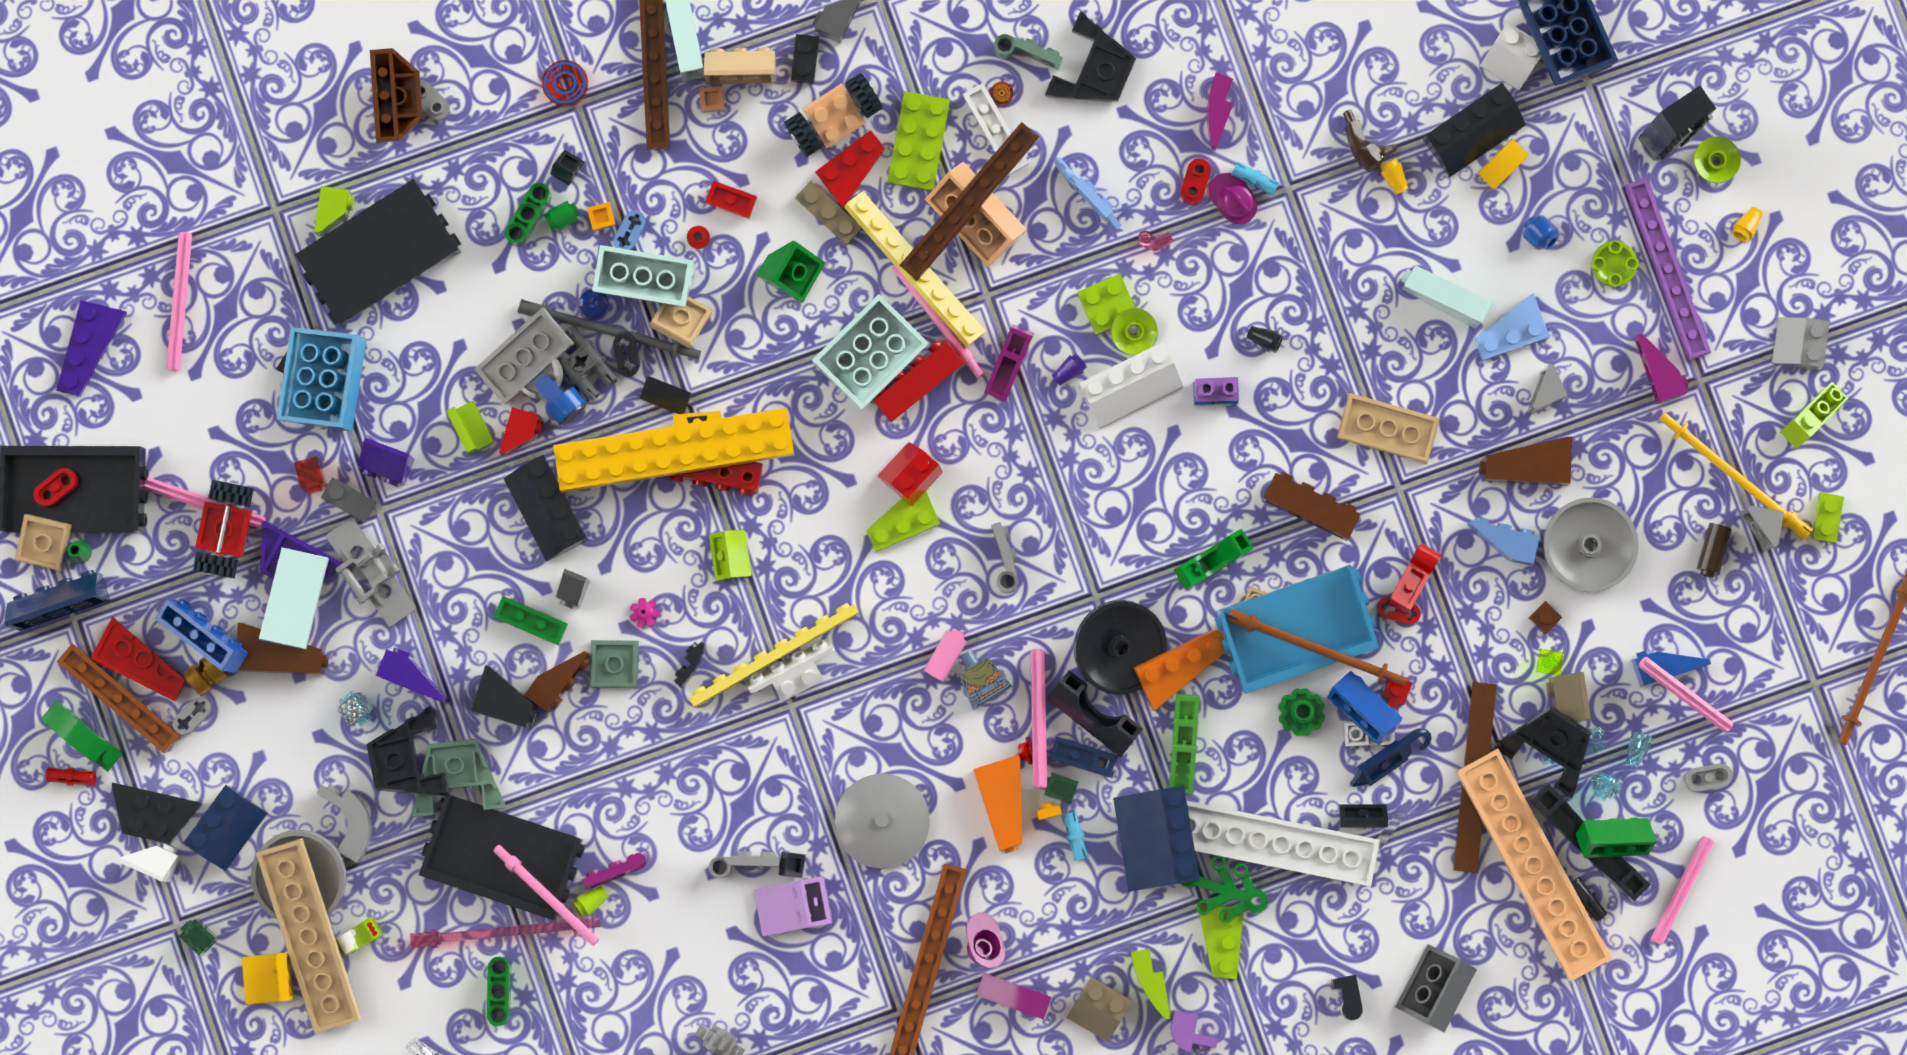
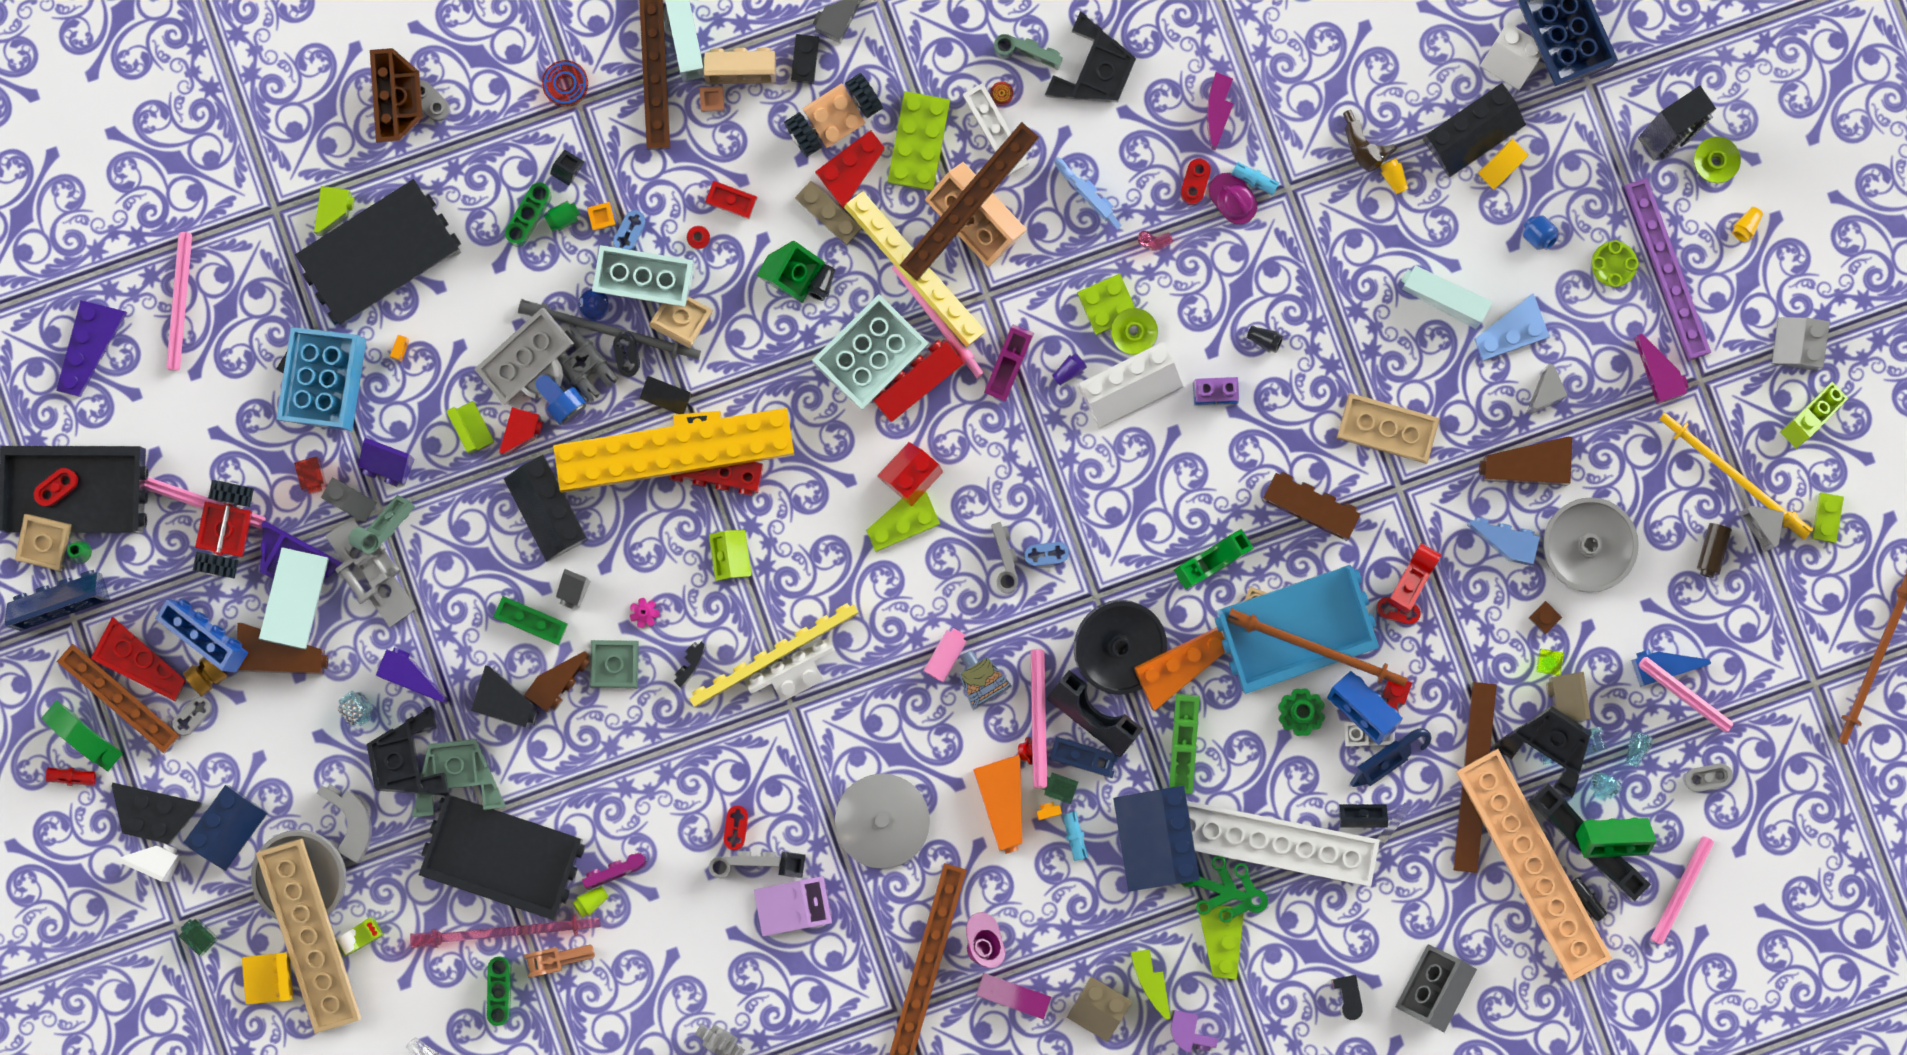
(382, 527): none -> sand green plate
(399, 348): none -> light orange tile
(513, 864): bright pink bar -> none
(552, 960): none -> nougat connector
(729, 827): none -> red beam
(821, 284): none -> black cone
(1045, 548): none -> medium blue beam

